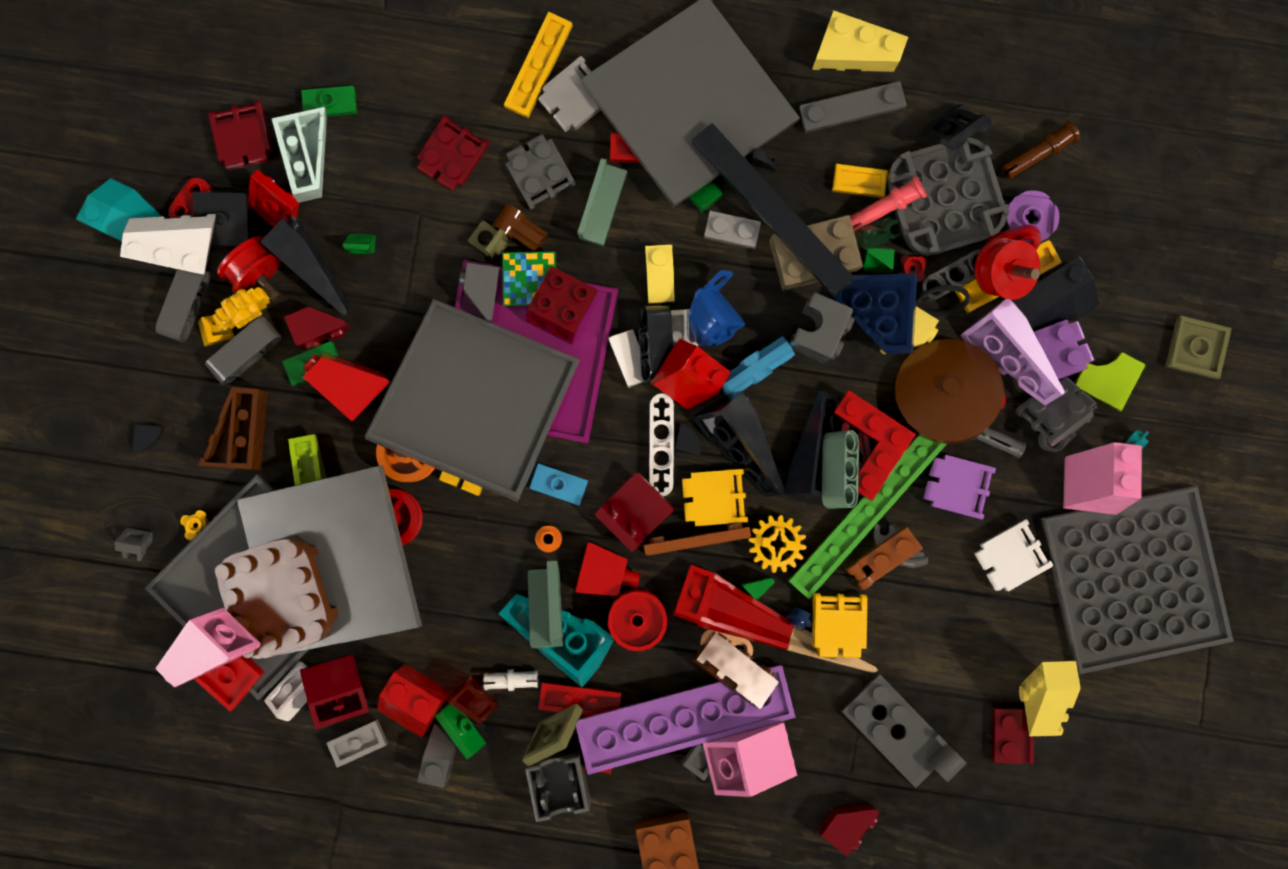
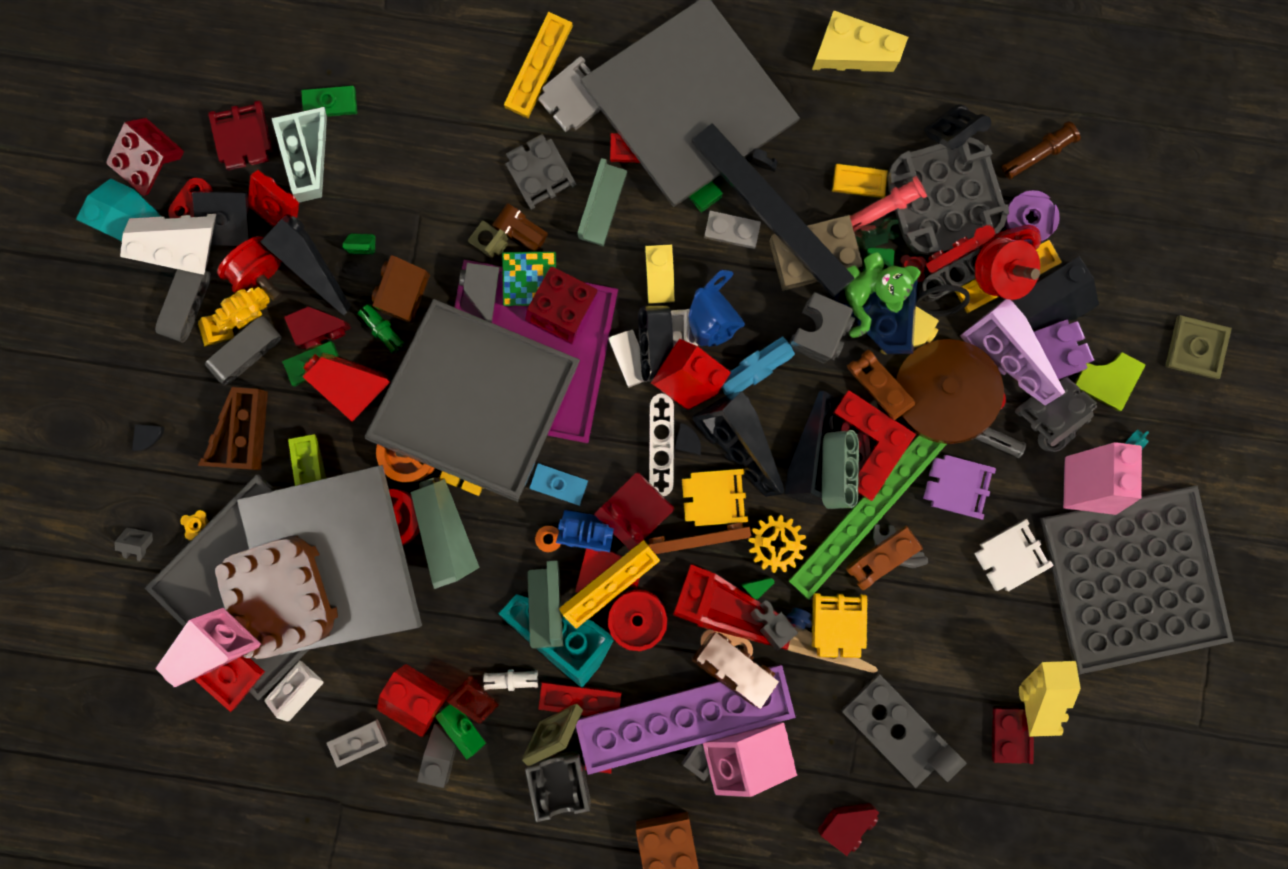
(141, 153): none -> dark red bracket
(334, 691): dark red slope -> none
(381, 328): none -> green pin
(400, 289): none -> reddish brown slope
(442, 534): none -> sand green slope
(451, 154): dark red plate -> none
(584, 531): none -> blue hinge
(609, 584): none -> yellow plate
(776, 628): none -> dark grey plate
(852, 107): dark grey plate -> none
(881, 385): none -> dark orange plate
(891, 286): none -> bright green animal
(961, 249): none -> red hinge

